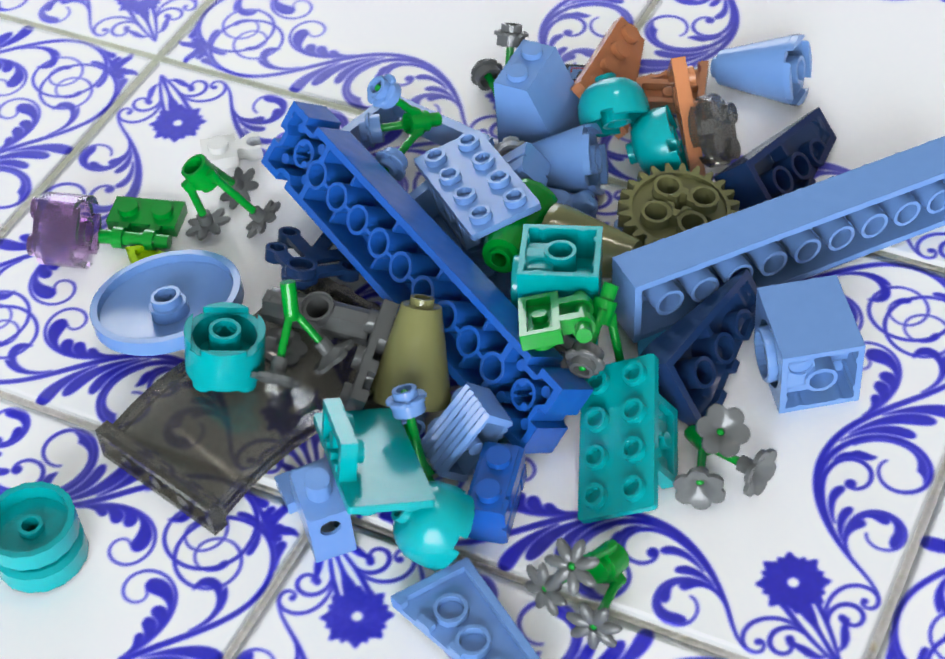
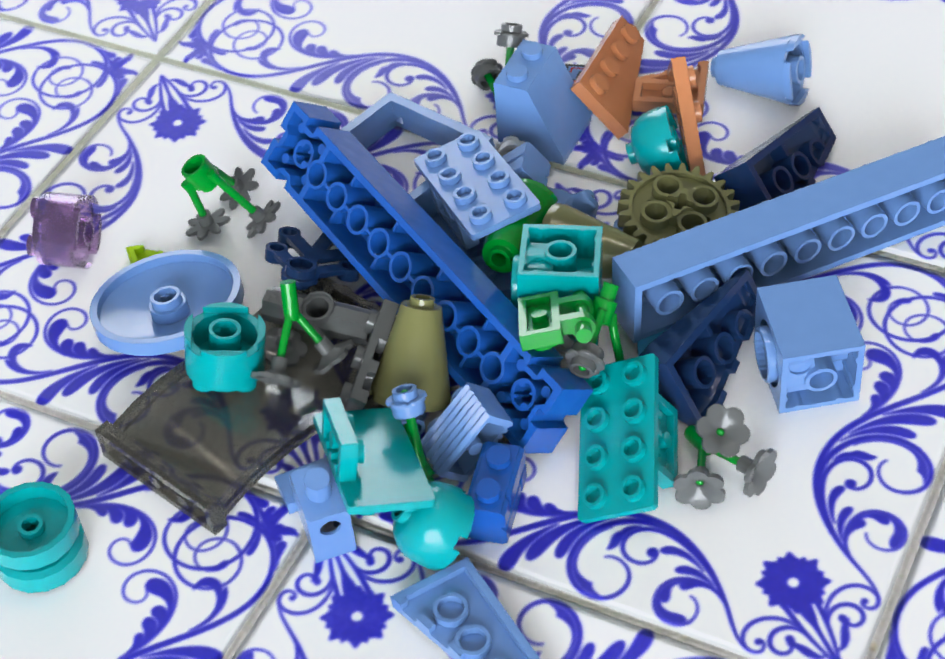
(143, 223): green plate -> none
(226, 151): white plate -> none
(384, 94): medium blue plant -> none
(576, 159): medium blue cone -> none
(599, 566): dark grey plant -> none
(612, 103): teal cylinder -> none
(714, 130): clear smoke plate -> none

